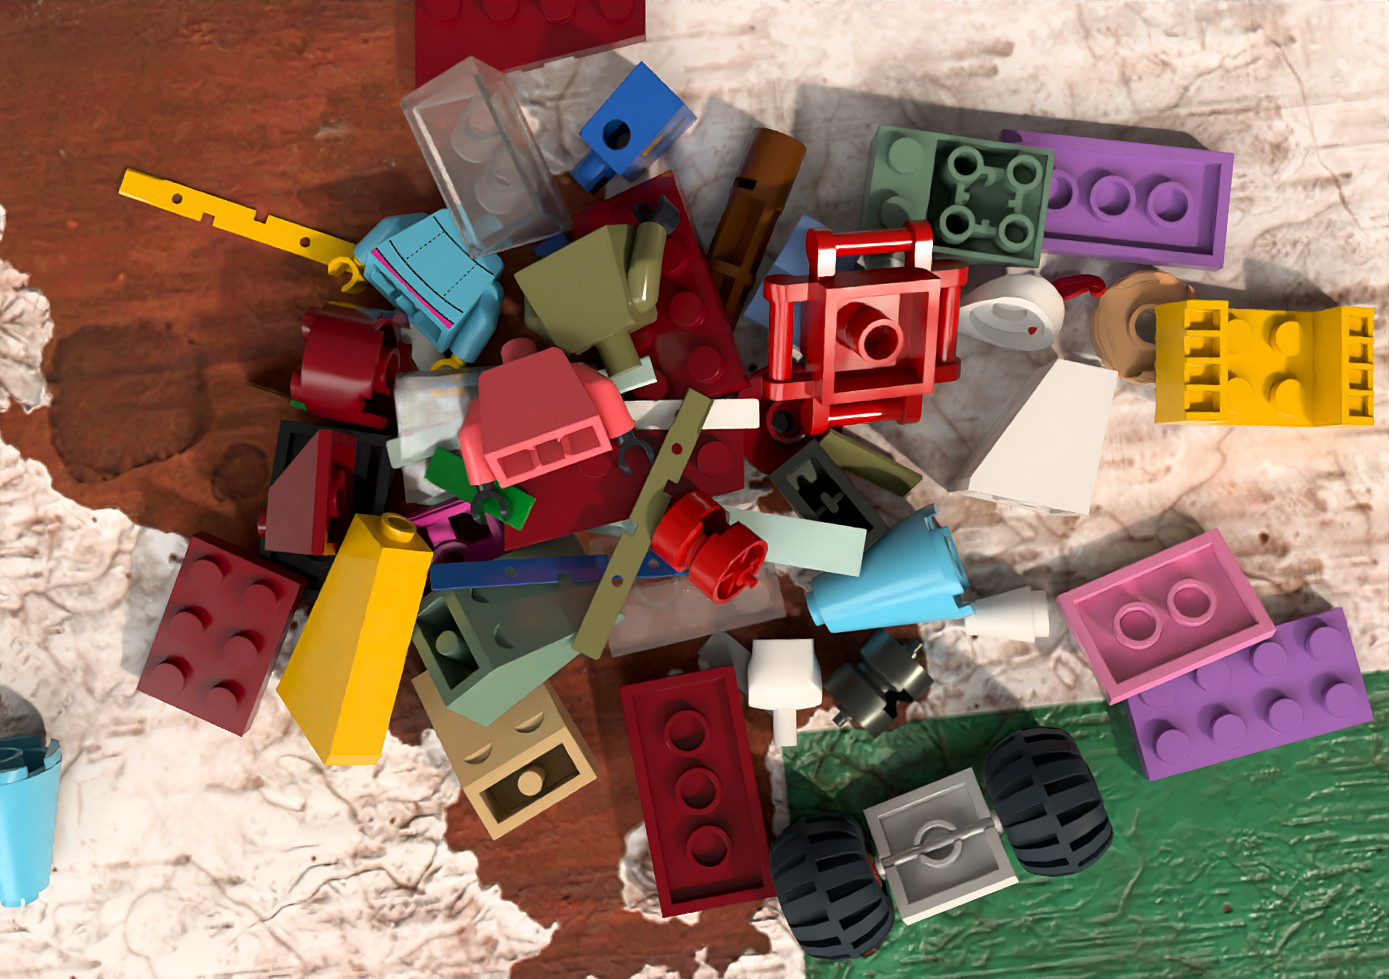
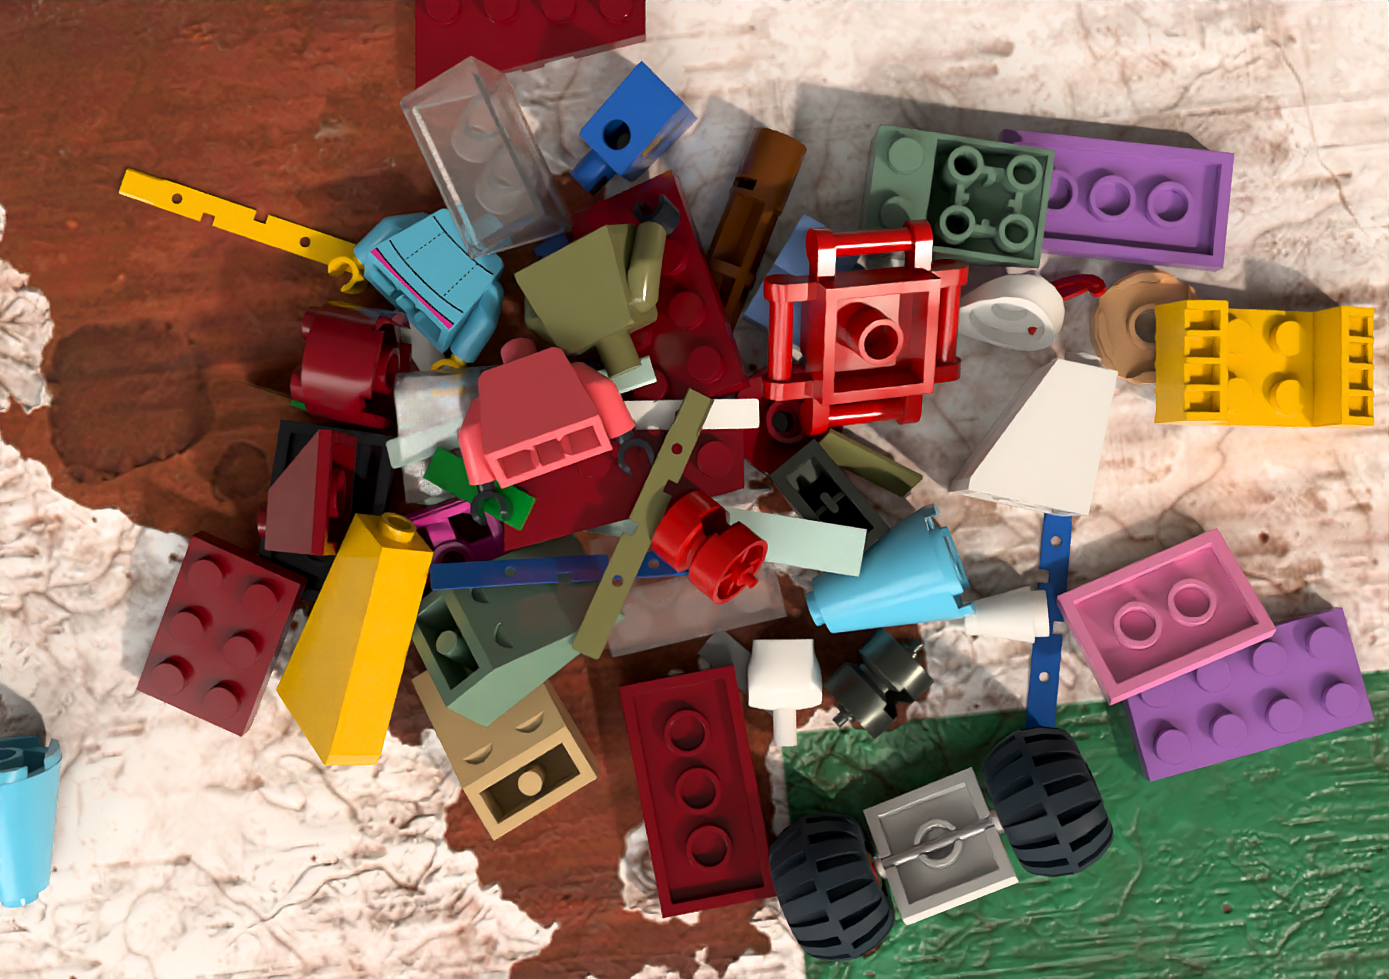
(1047, 650): none -> blue piece

